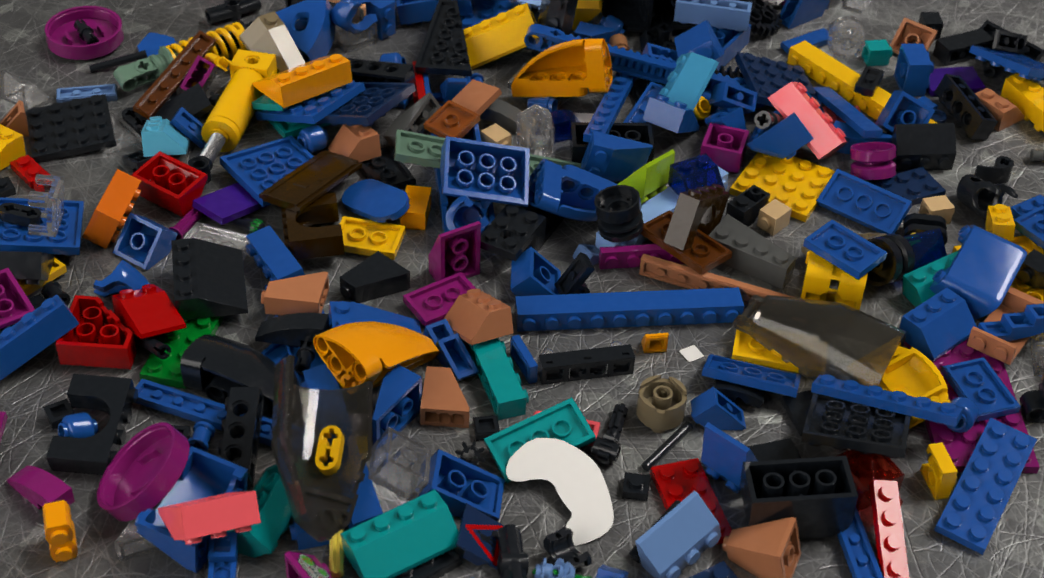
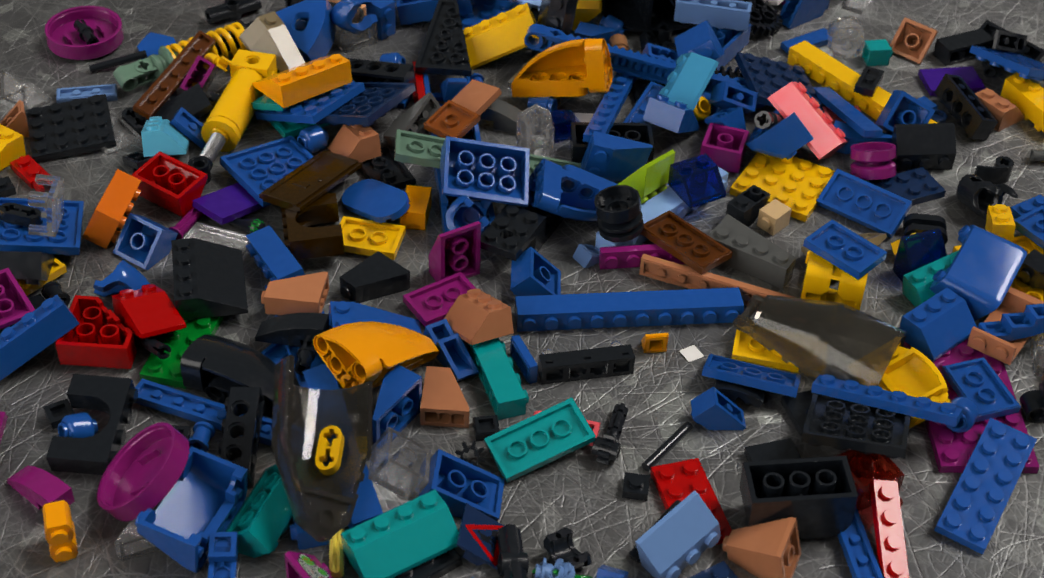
(211, 516): coral slope -> none
(496, 135): tan brick -> none
(574, 277): black plate -> none
(576, 482): white sticker -> none
(661, 403): dark tan brick -> none
(696, 210): dark brown arch -> none
(724, 456): blue slope -> none
(899, 260): black wheel -> none
(913, 69): blue brick -> none
(932, 20): black brick -> none
(937, 206): tan brick -> none
(939, 472): yellow brick -> none

